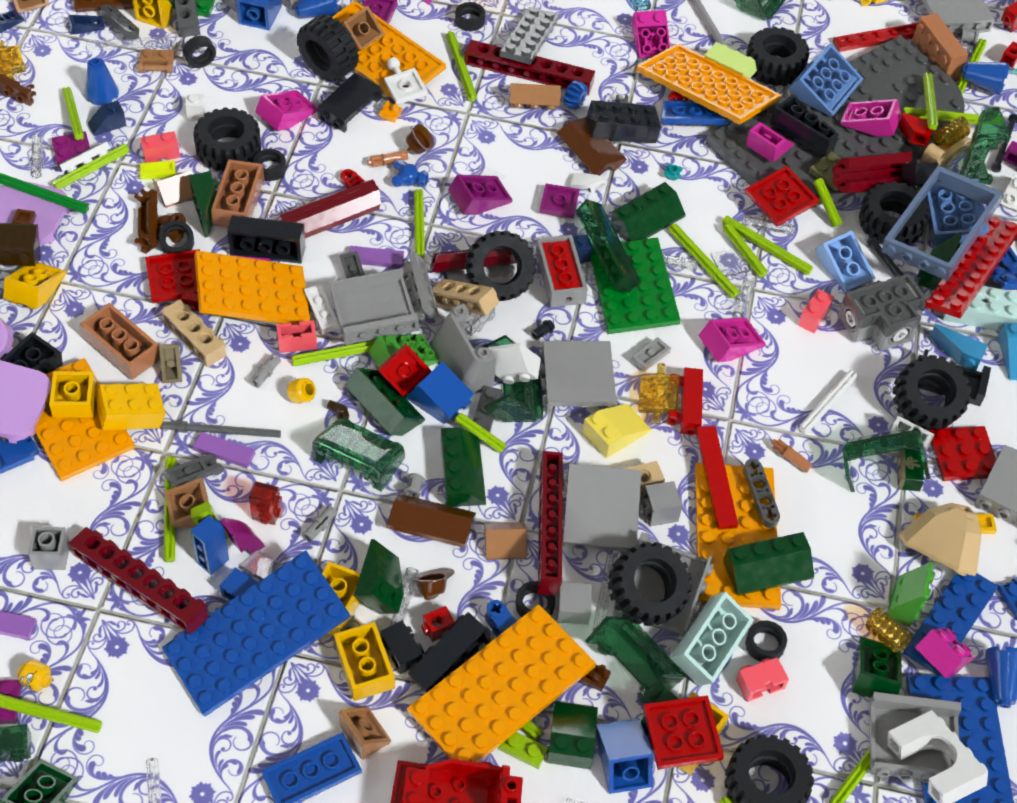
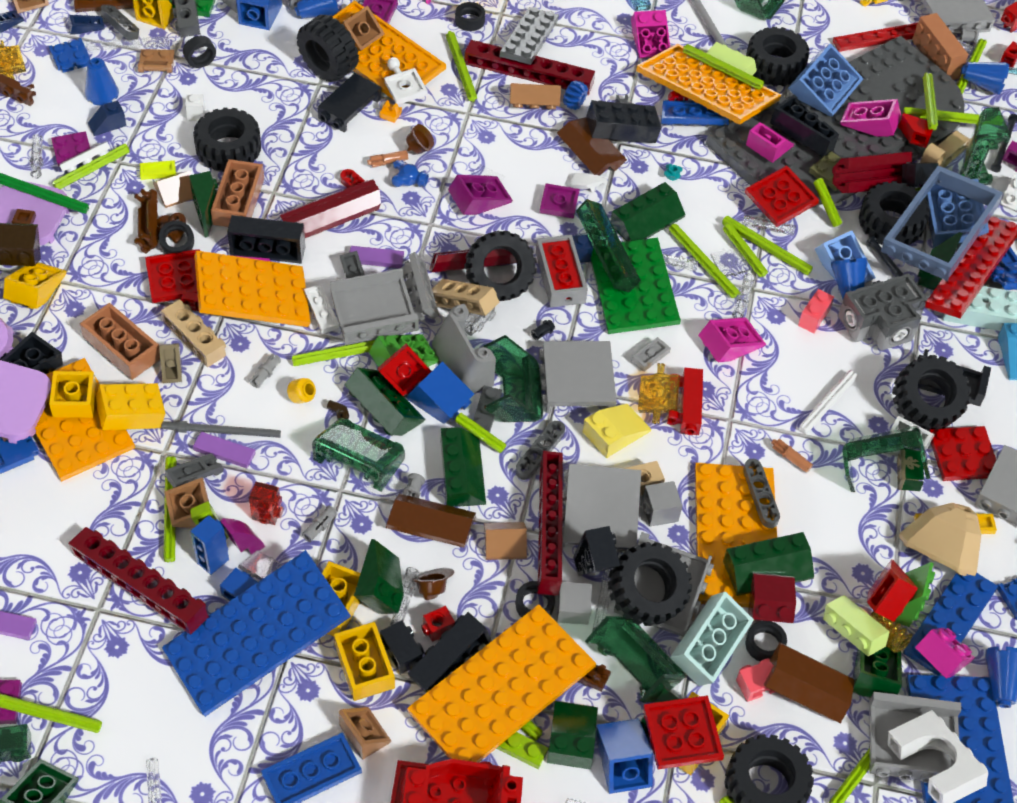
(35, 675): yellow head -> none
(49, 548): light grey head -> none
(70, 55): none -> blue plate
(73, 114): lime axle -> none
(160, 147): coral brick -> none
(271, 155): black tyre -> none
(284, 109): dark pink slope -> none
(296, 337): coral brick -> none
(419, 222): lime axle -> none
(498, 617): blue piece -> none
(515, 363): white slope -> none
(538, 448): none -> dark grey beam
(596, 551): none -> black wedge
(716, 478): red tile -> none
(723, 67): none -> lime axle
(772, 598): none -> dark red slope
(810, 683): none -> reddish brown slope
(849, 274): none -> blue cone
(856, 625): none -> yellowish green brick
(891, 592): none -> red slope
(952, 132): clear yellow piece -> none
(961, 348): dark azure slope -> none

